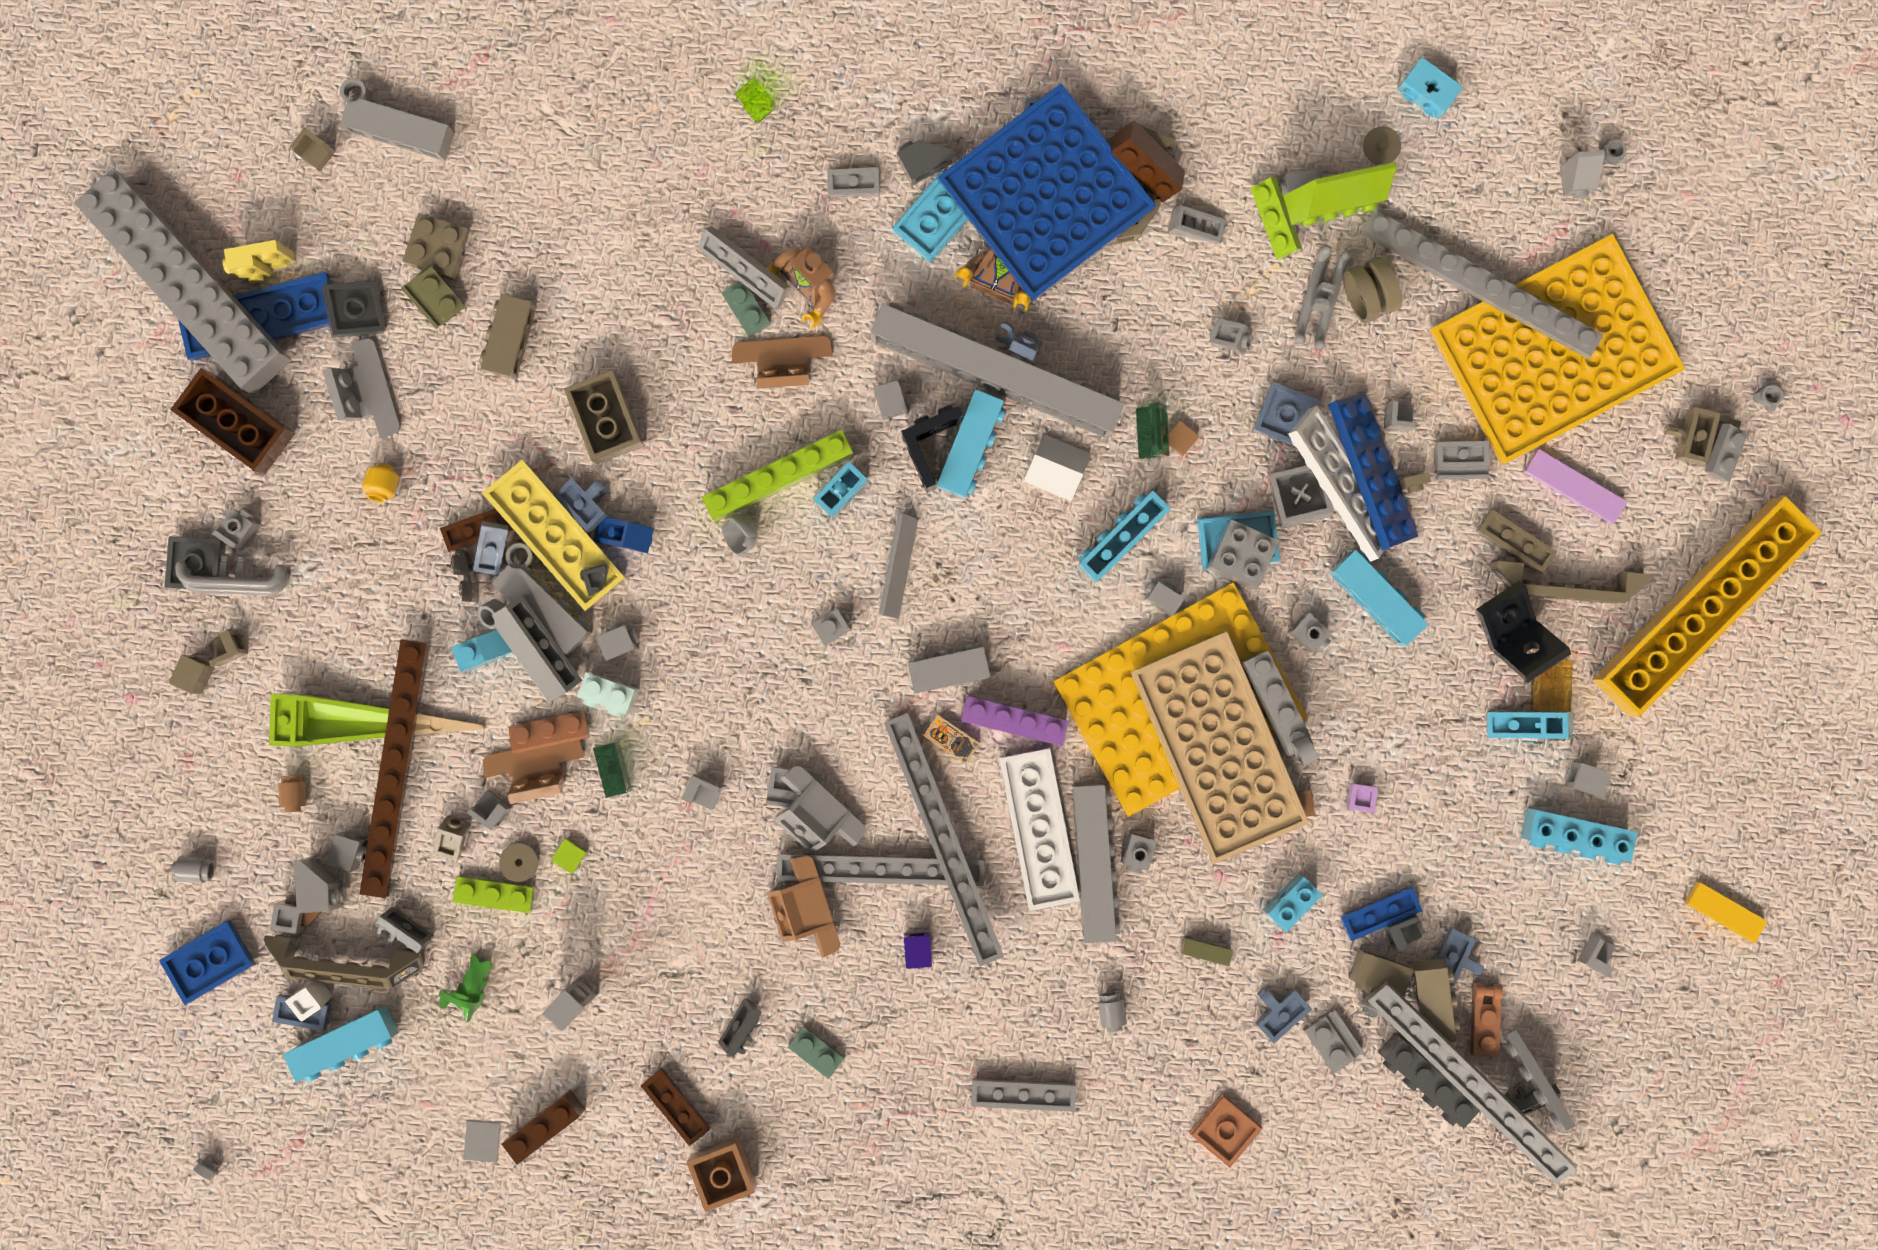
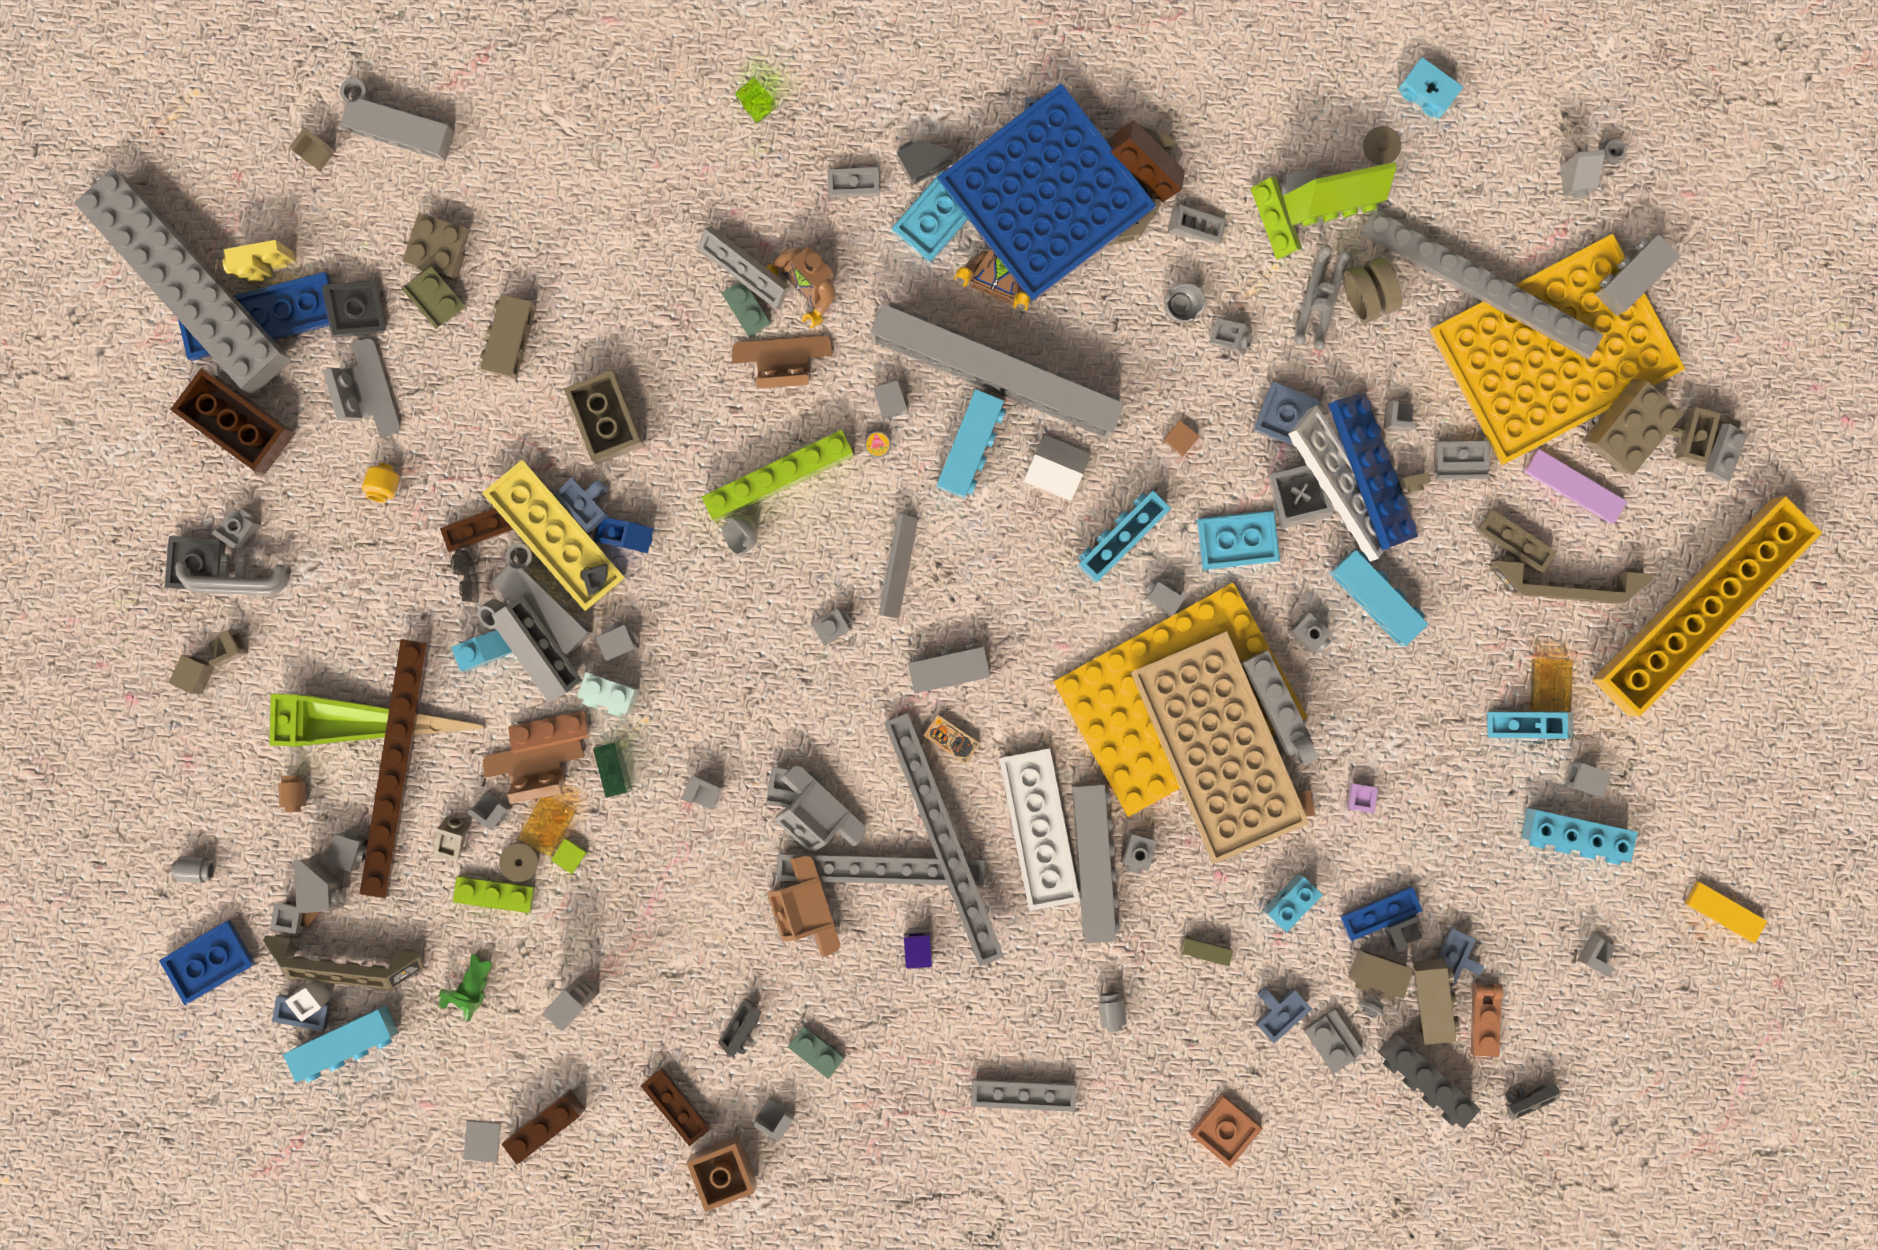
(206, 1168): light grey plate -> none
(404, 929): dark grey plate -> none
(490, 548): plate -> none
(547, 825): none -> clear yellow plate
(773, 1119): none -> light grey panel
(841, 490): medium azure brick -> none
(877, 444): none -> tile
(924, 428): black bracket -> none
(1014, 720): medium lavender brick -> none
(1024, 343): sand blue plate -> none
(1152, 431): clear green panel -> none
(1184, 302): none -> light grey hair
(1242, 554): light grey brick -> none
(1471, 1082): light grey plate -> none
(1519, 633): black bracket -> none
(1543, 1090): light grey plate -> none
(1633, 427): none -> dark tan brick
(1636, 274): none -> light grey brick
(1775, 393): light grey plate -> none

